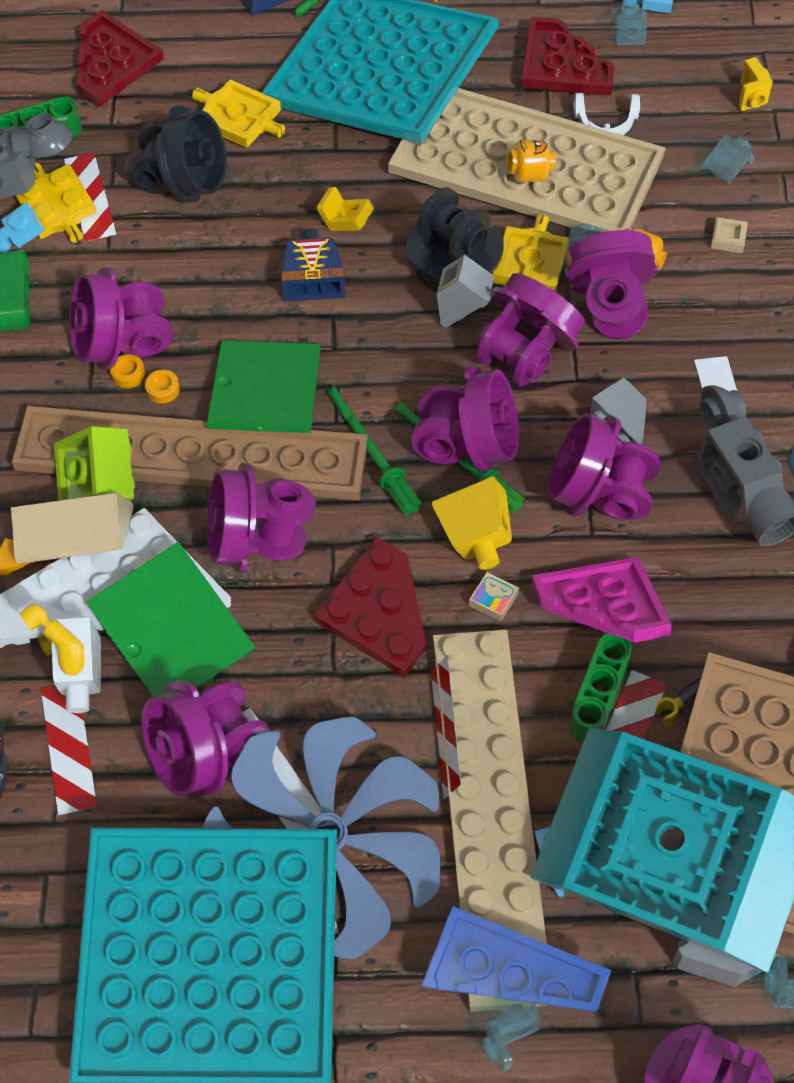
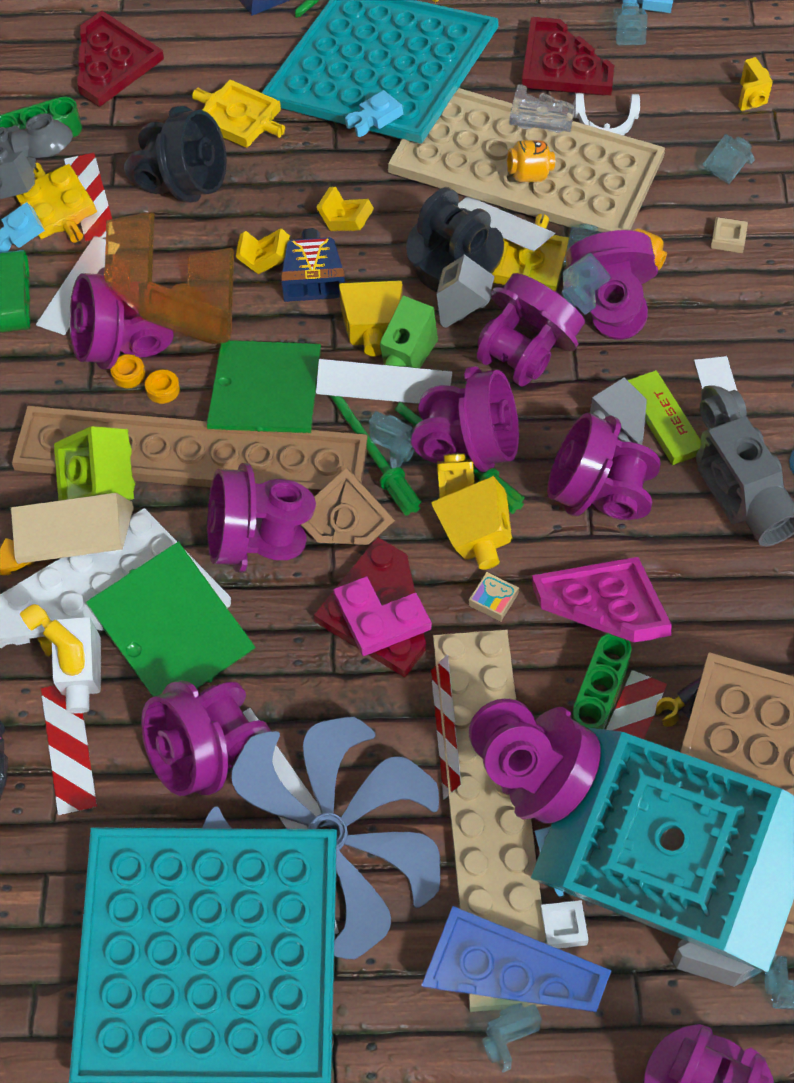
(57, 313): none -> white sticker
(195, 308): none -> clear orange windscreen
(263, 253): none -> yellow bracket
(347, 513): none -> medium nougat plate
(368, 311): none -> yellow torso
(375, 111): none -> medium azure plate
(377, 381): none -> white sticker
(379, 625): none -> dark pink plate
(394, 435): none -> clear light blue bracket
(409, 334): none -> bright green torso
(454, 473): none -> yellow bracket
(511, 226): none -> white sticker
(537, 762): none -> magenta piece
(541, 112): none -> clear wing
(564, 924): none -> white plate
(582, 281): none -> clear light blue bracket
(667, 419): none -> lime tile

